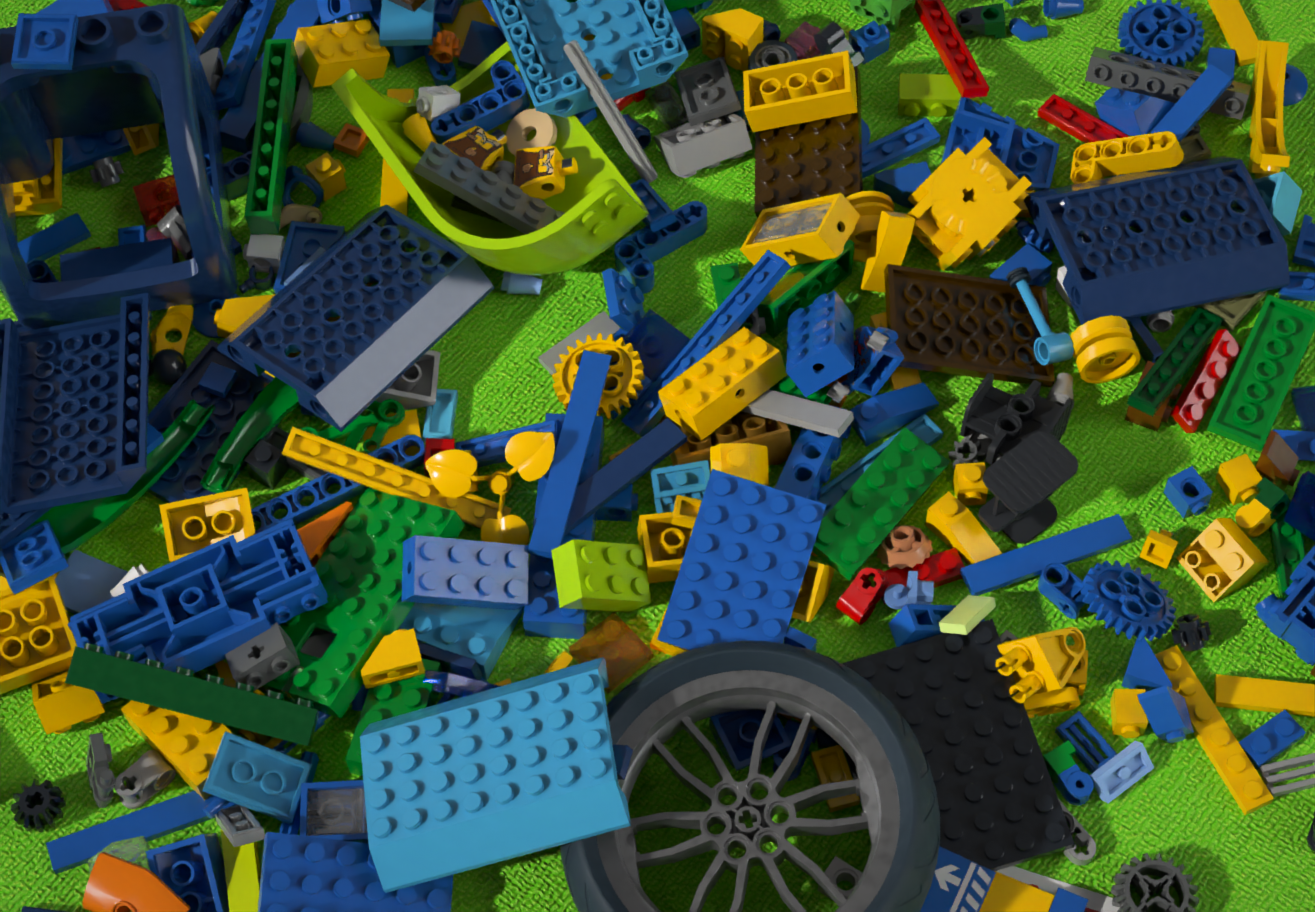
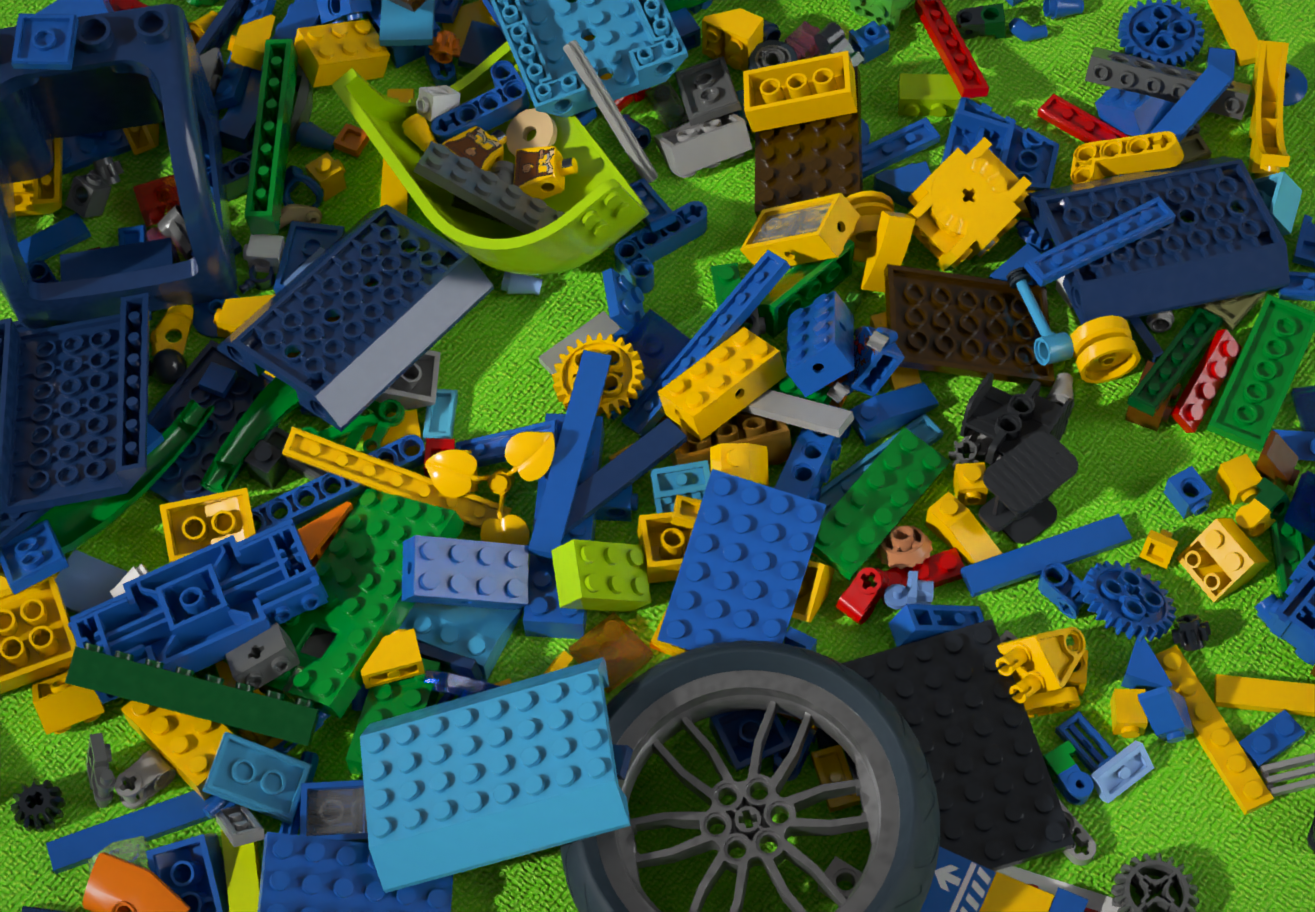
(88, 195): none -> dark grey brick
(250, 41): none -> yellow slope
(967, 614): yellowish green tile -> none
(1099, 241): none -> blue tile

